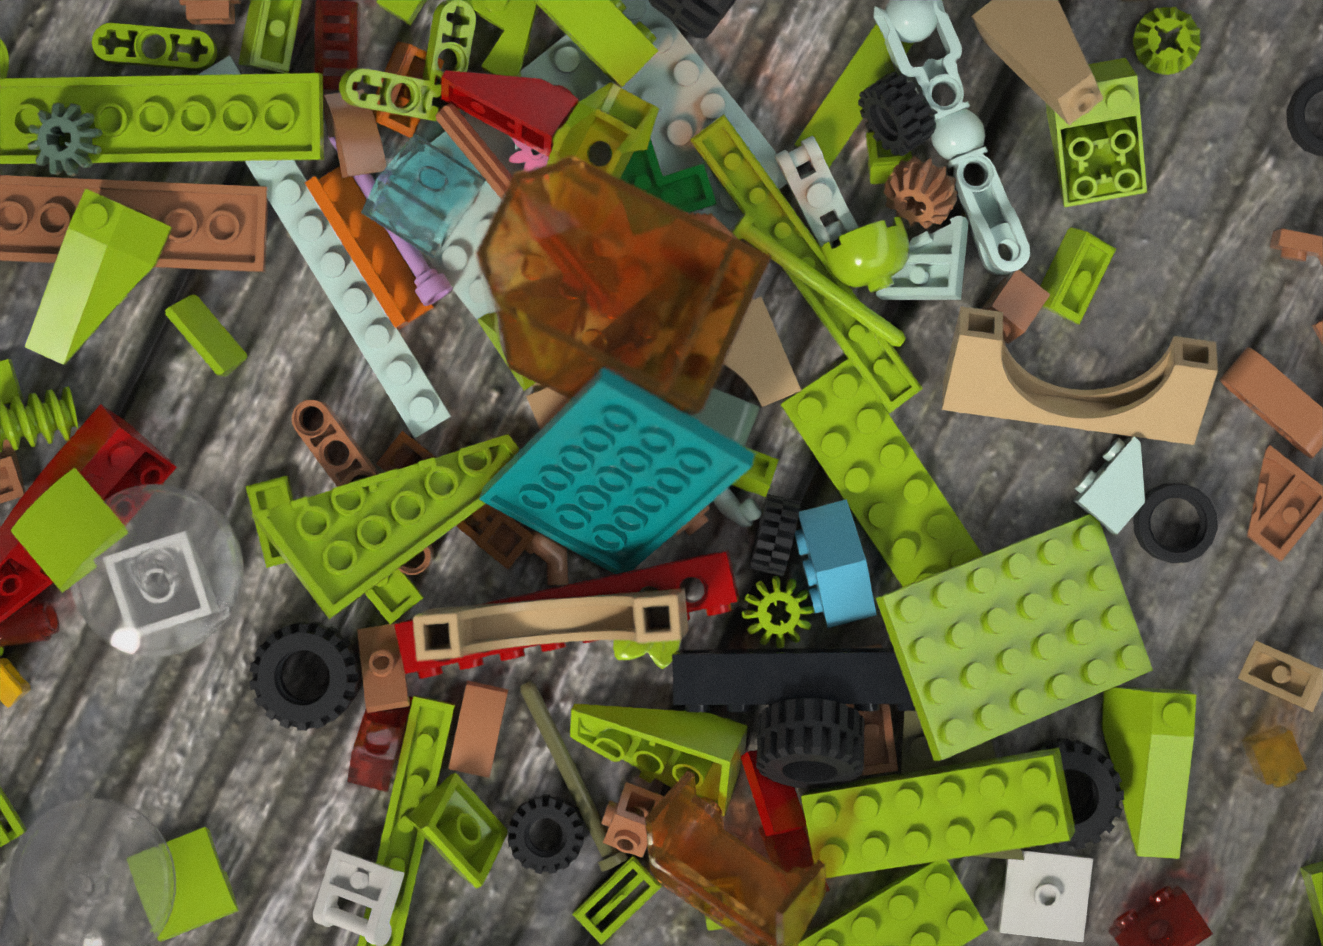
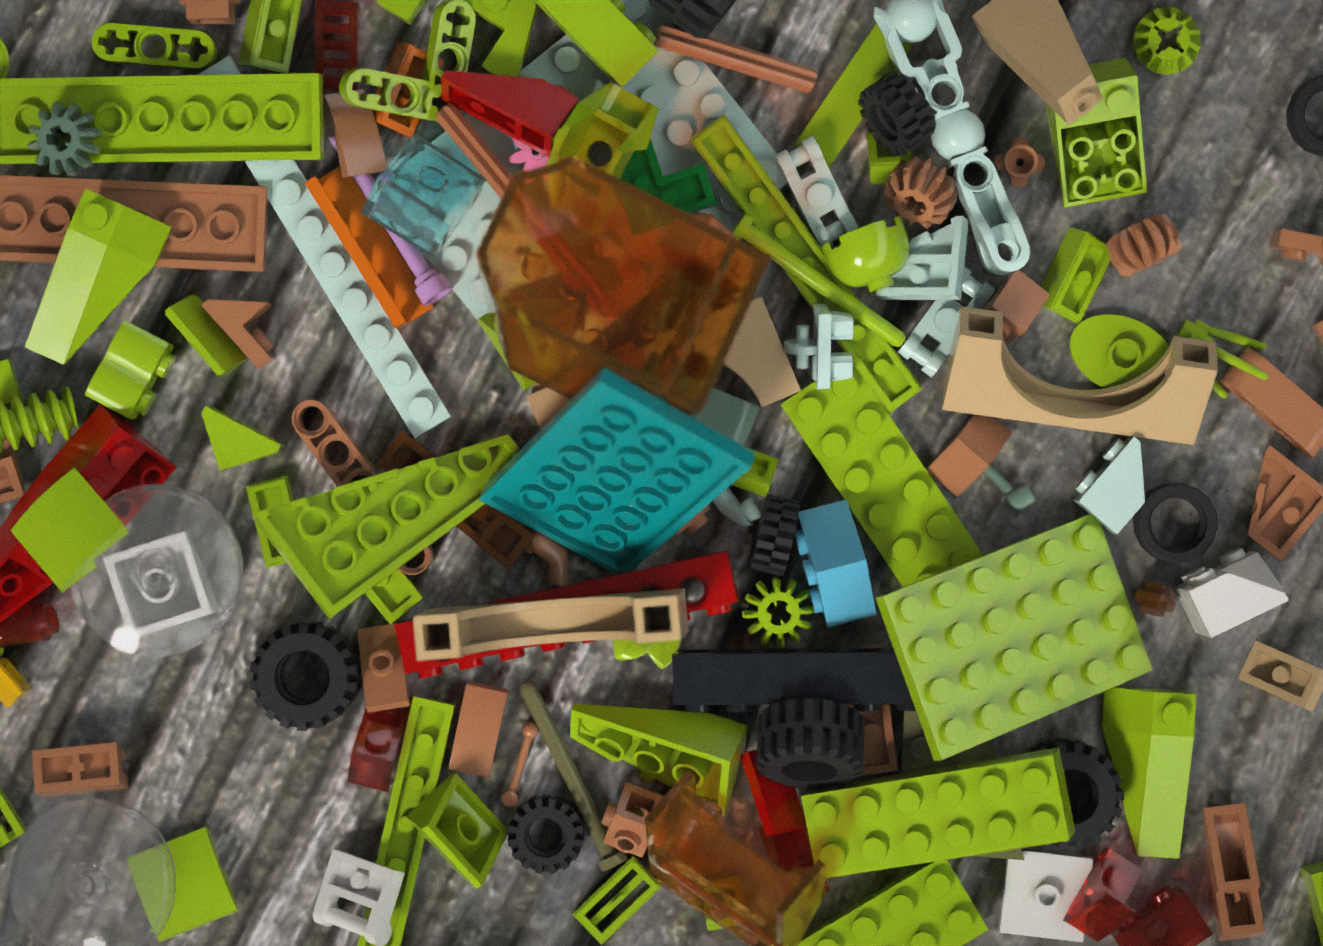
(79, 770): none -> nougat hinge
(130, 371): none -> lime brick
(235, 319): none -> nougat slope
(235, 441): none -> lime slope
(510, 796): none -> nougat hinge
(736, 58): none -> nougat axle
(826, 365): none -> light aqua hips
(940, 324): none -> light aqua plate
(969, 453): none -> nougat slope
(1017, 497): none -> sand green hand
(1019, 150): none -> nougat plate
(1102, 898): none -> clear red slope
(1114, 349): none -> lime piece
(1144, 245): none -> nougat gear
(1155, 599): none -> reddish brown plate
(1201, 330): none -> lime plant
(1229, 593): none -> white slope
(1232, 872): none -> nougat slope
(1274, 756): clear yellow brick -> none

